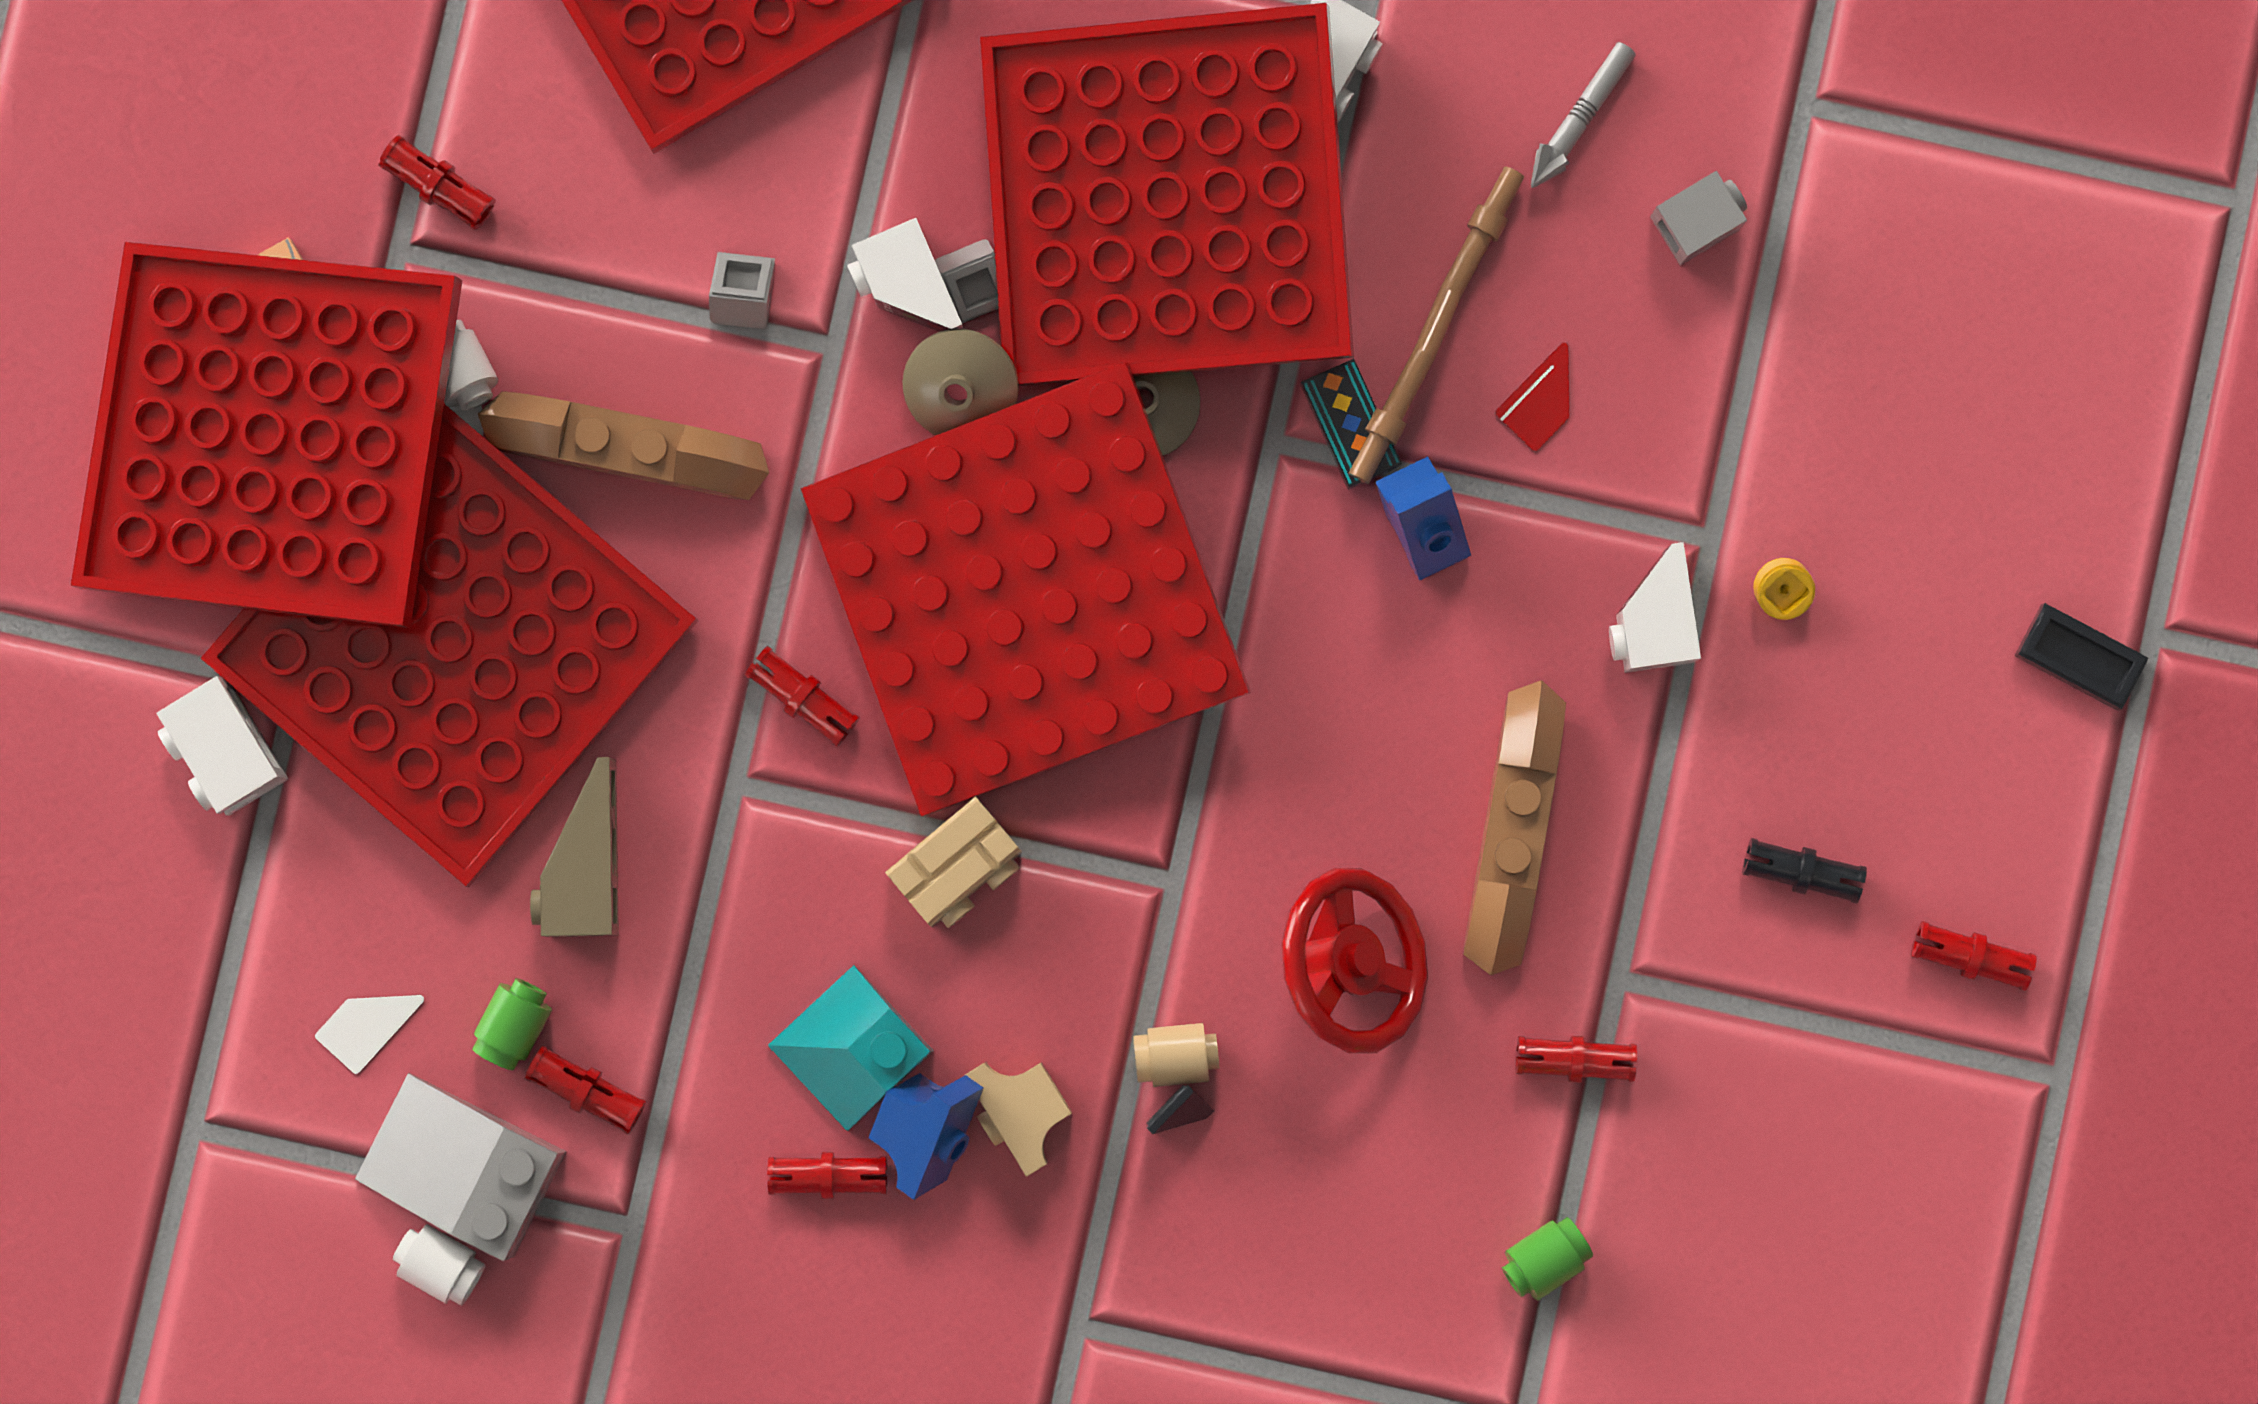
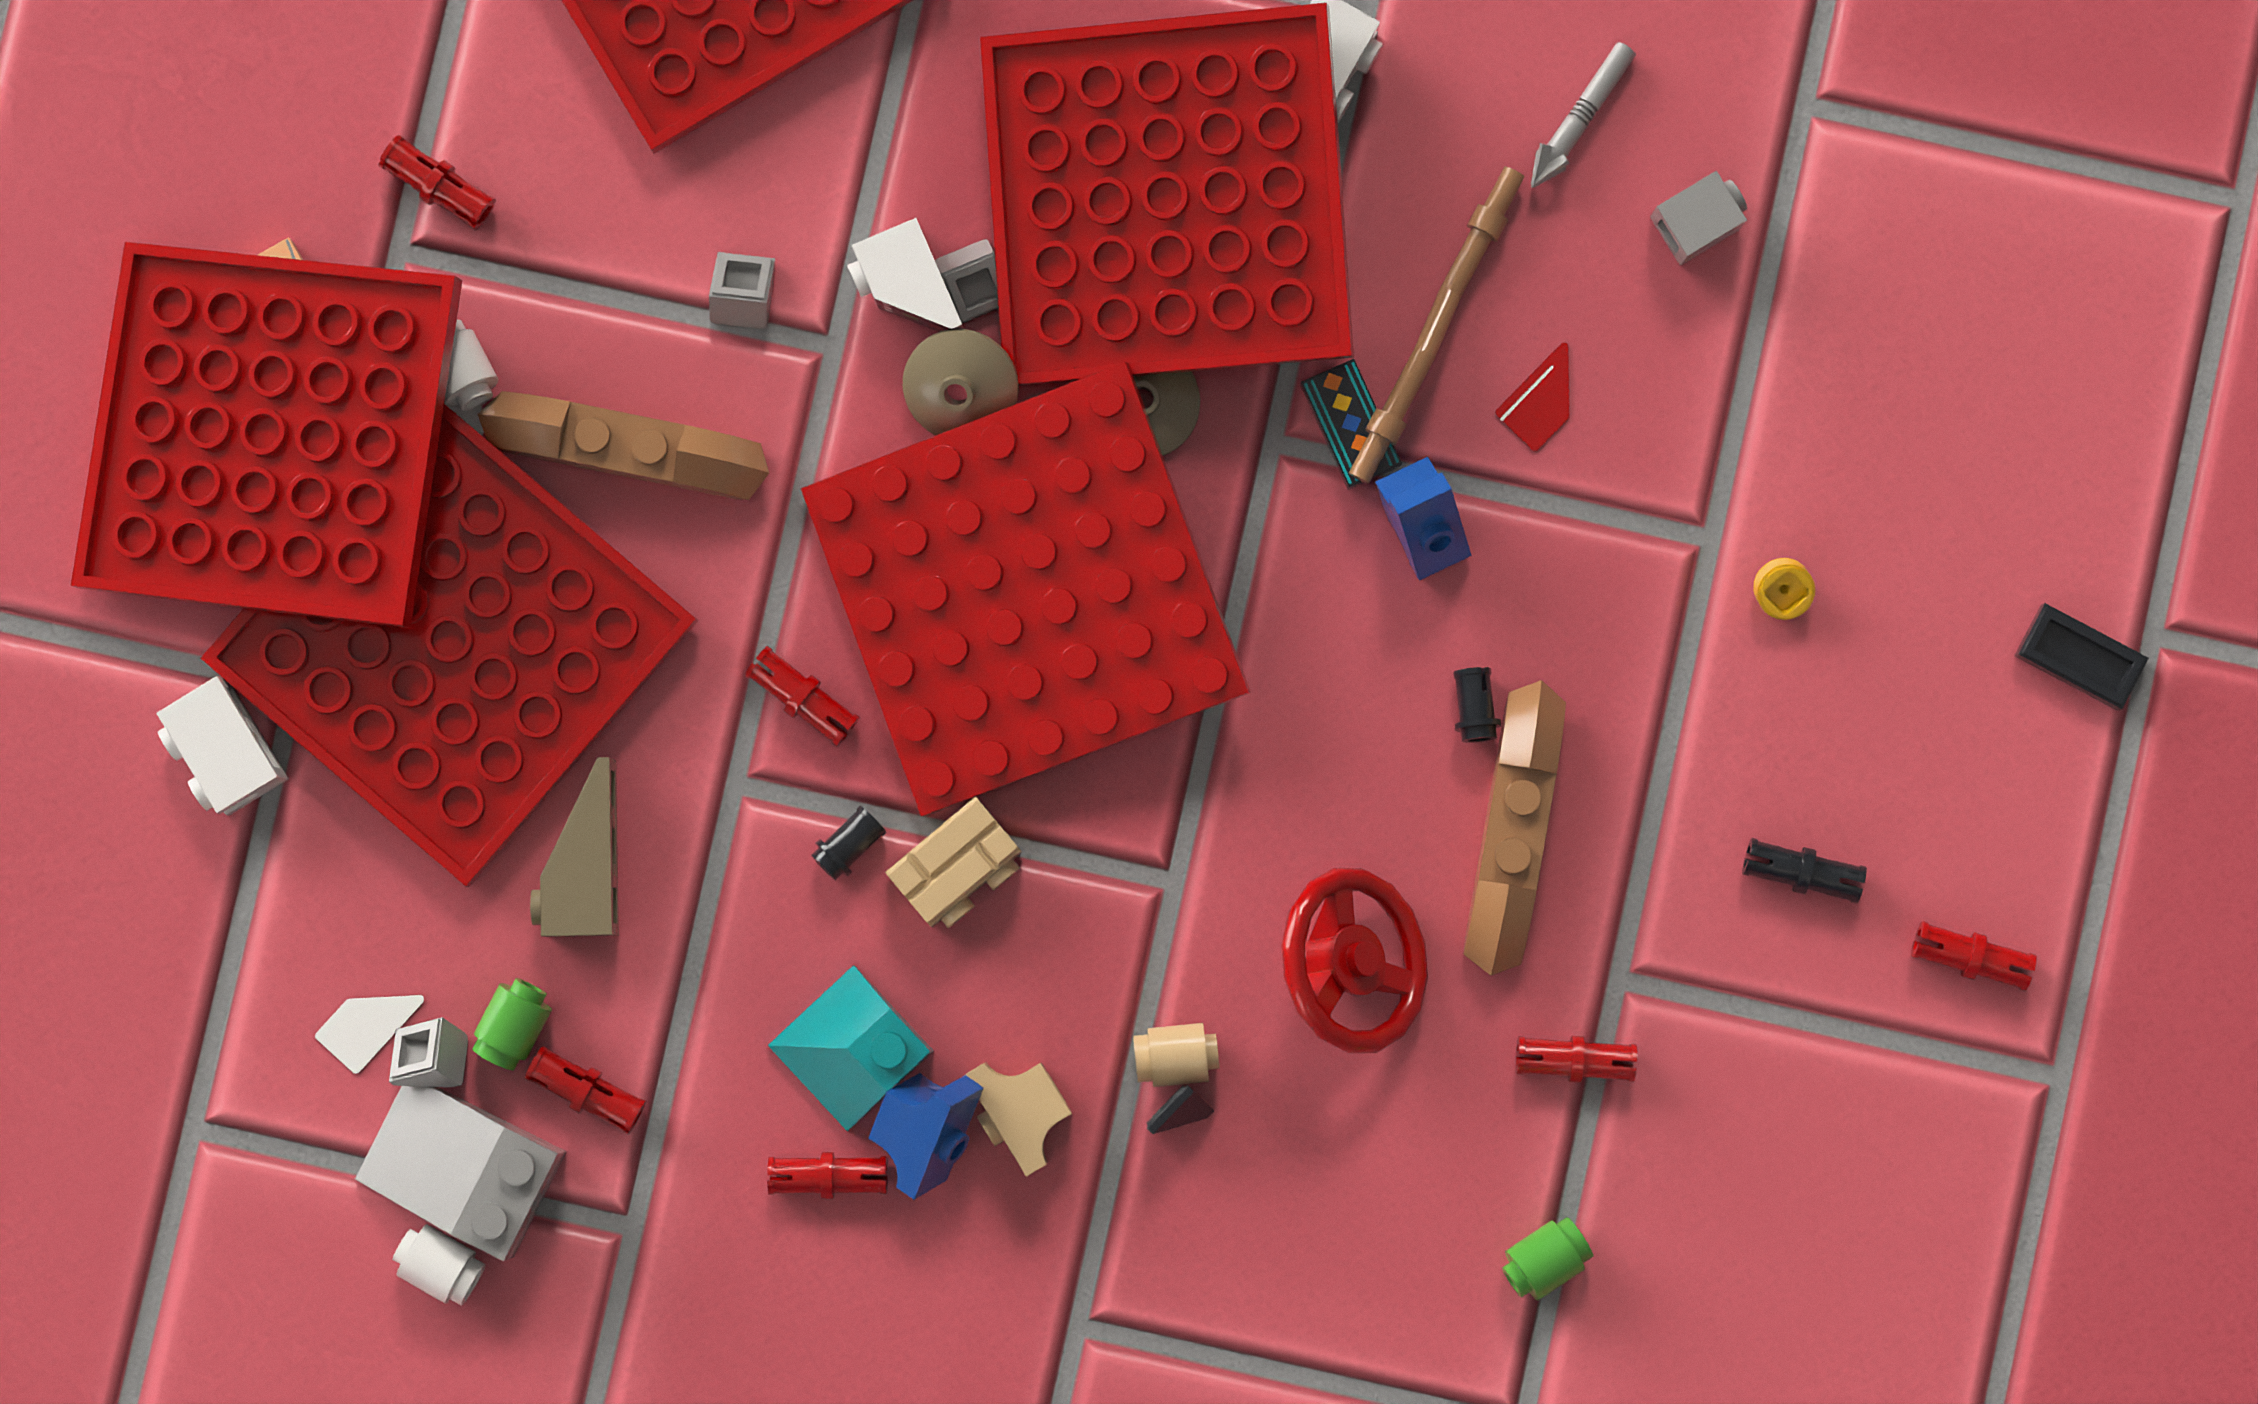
(429, 1055): none -> light grey slope
(848, 843): none -> black pin
(1475, 705): none -> black pin
(1658, 619): white slope -> none

